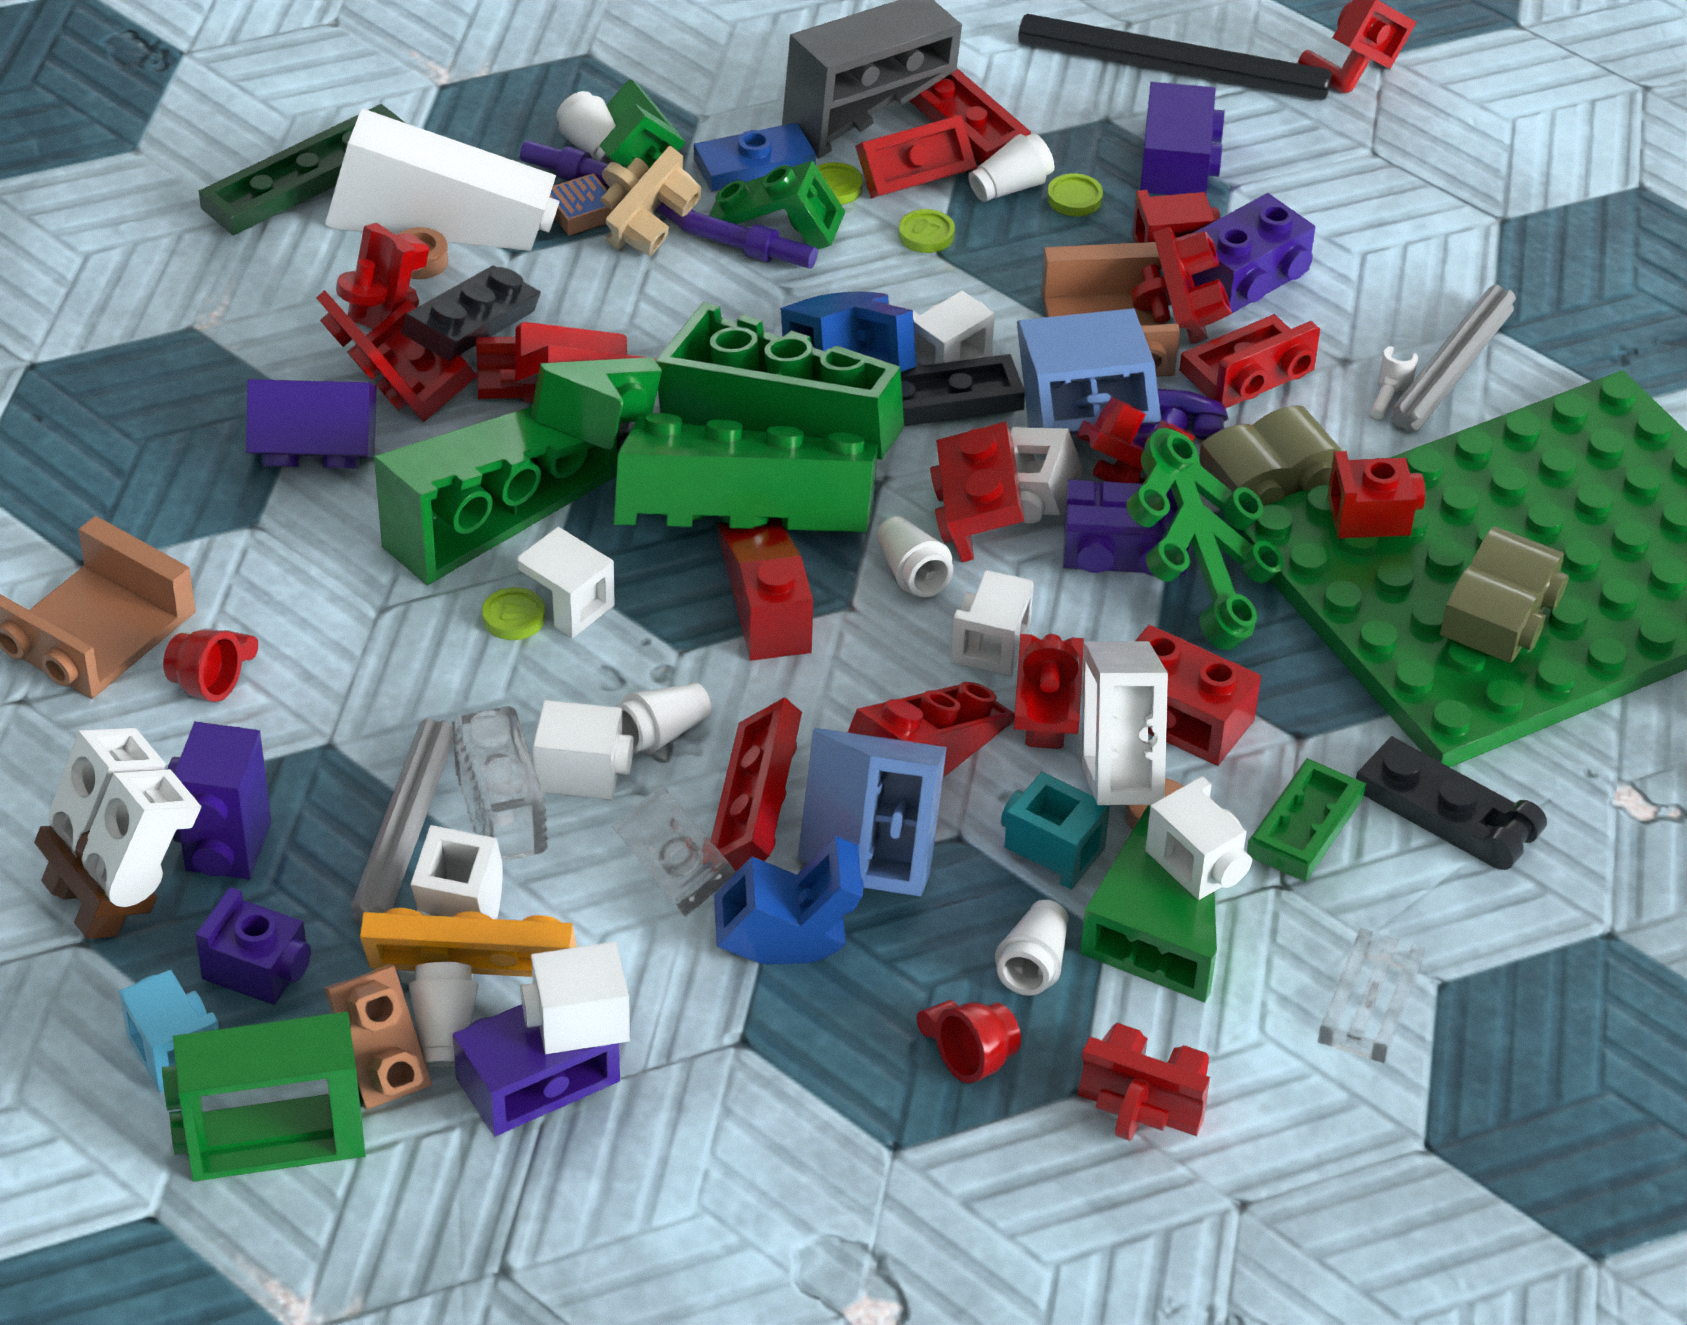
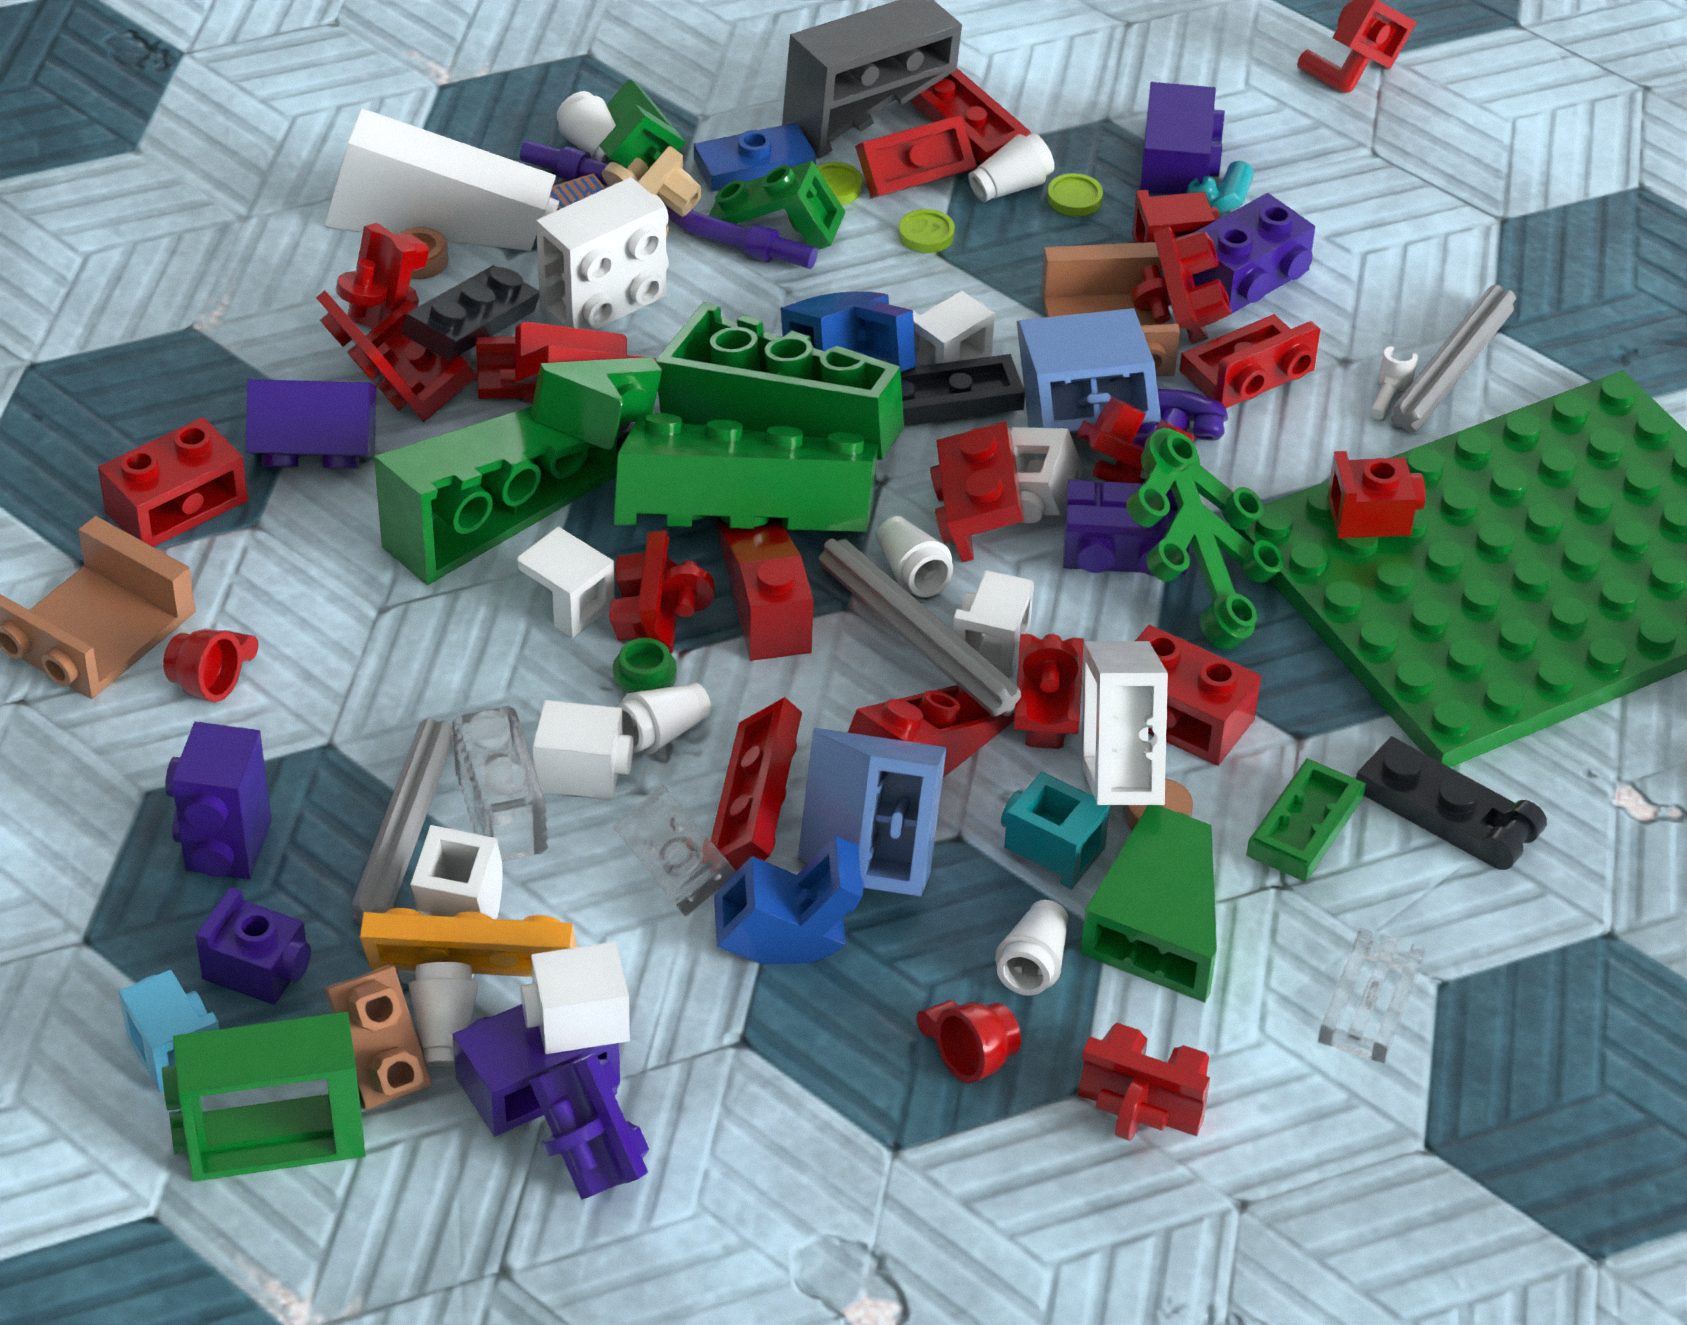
(112, 828): white hips -> none
(173, 483): none -> red brick
(281, 179): dark green plate -> none
(513, 613): lime piece -> none
(589, 1125): none -> dark purple hips
(602, 256): none -> white brick
(644, 666): none -> green plate
(658, 591): none -> red hips
(920, 627): none -> light grey axle
(1175, 57): black axle -> none
(1197, 840): white brick -> none
(1231, 191): none -> teal arm
(1273, 456): olive brick -> none
(1504, 594): olive brick -> none

